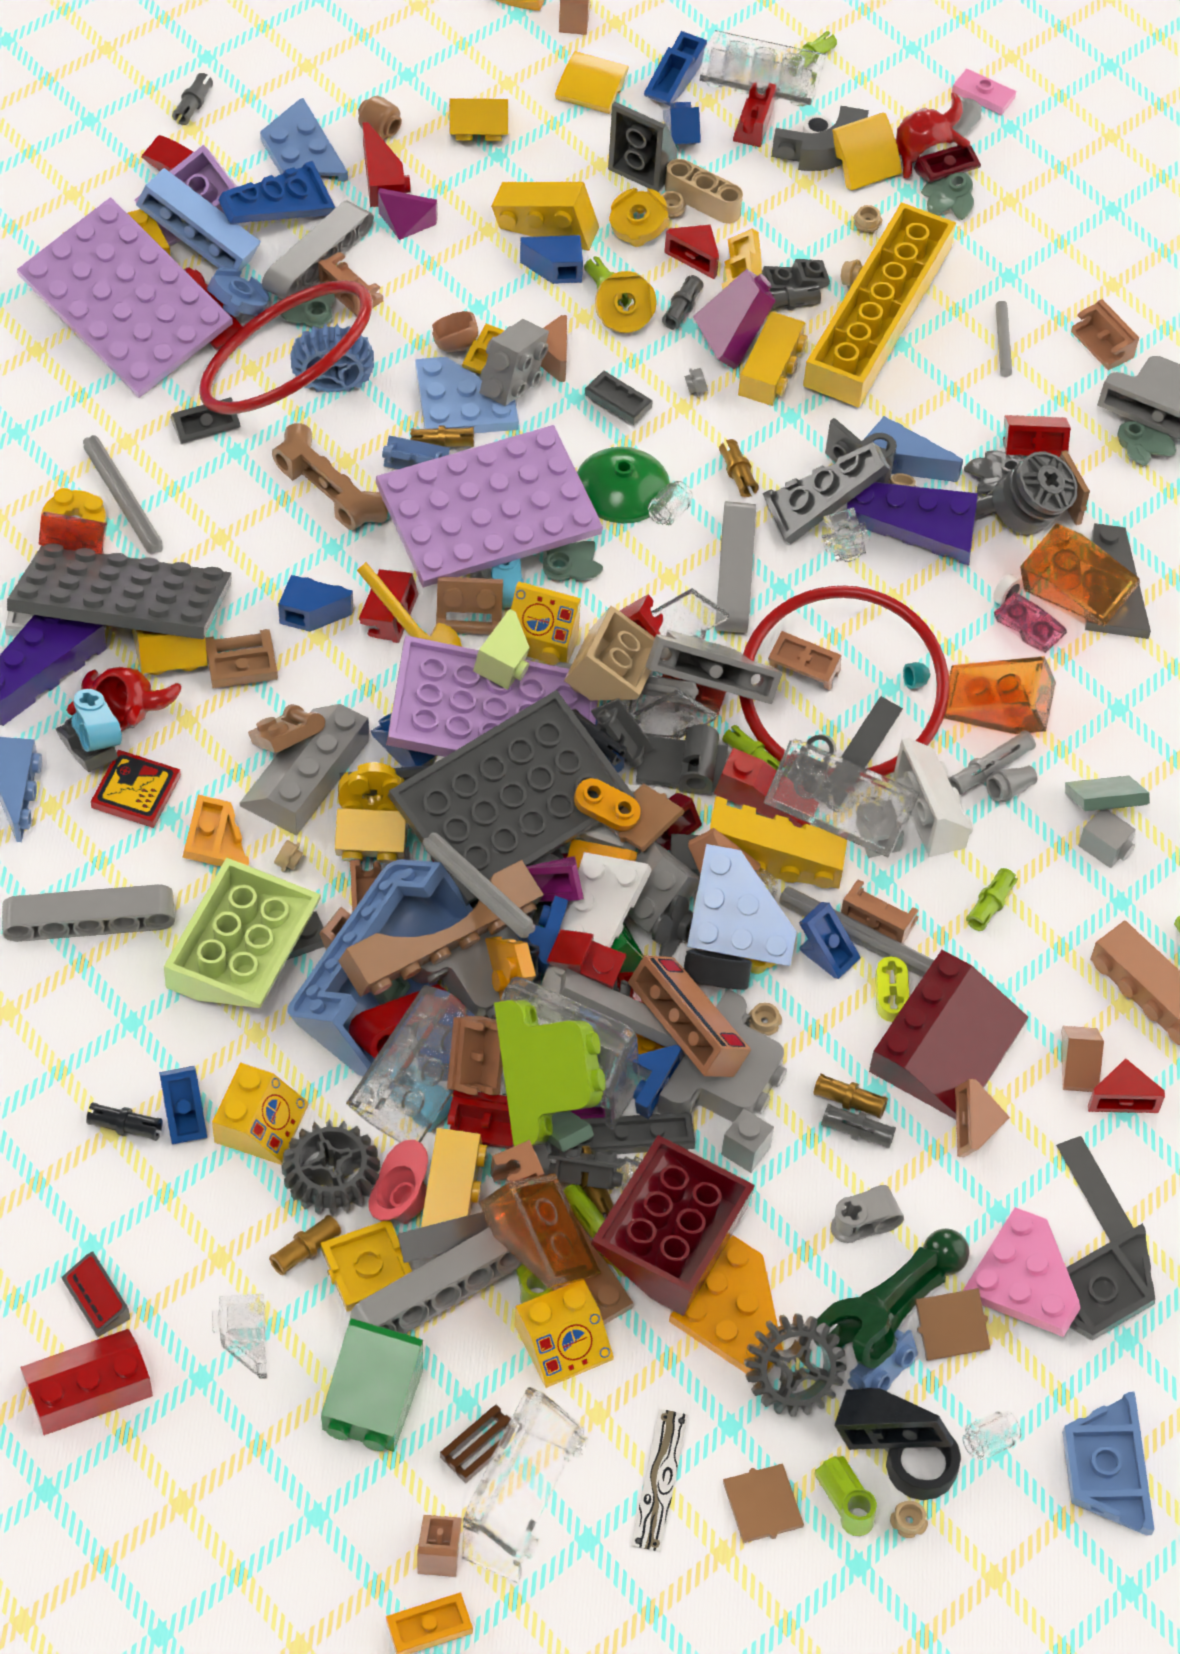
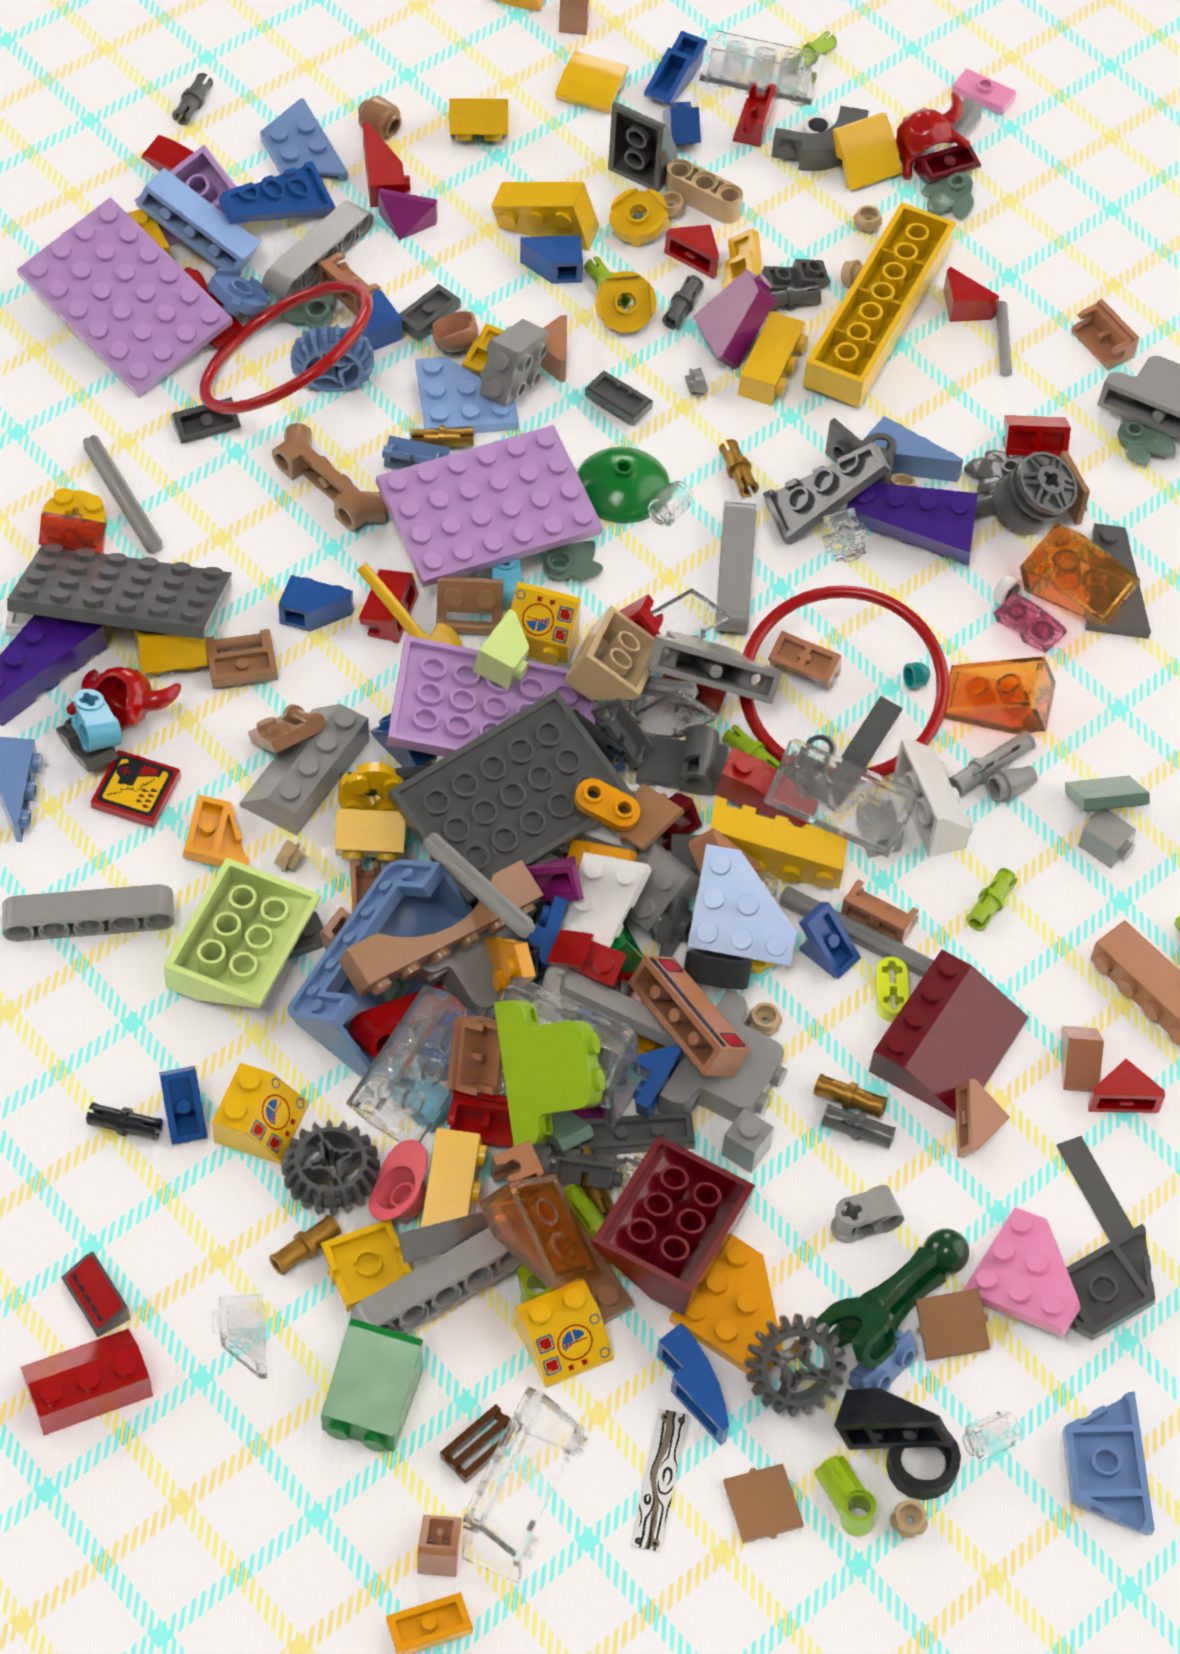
(384, 323): none -> blue slope
(433, 305): none -> dark grey plate
(694, 1381): none -> blue slope
(968, 299): none -> red slope

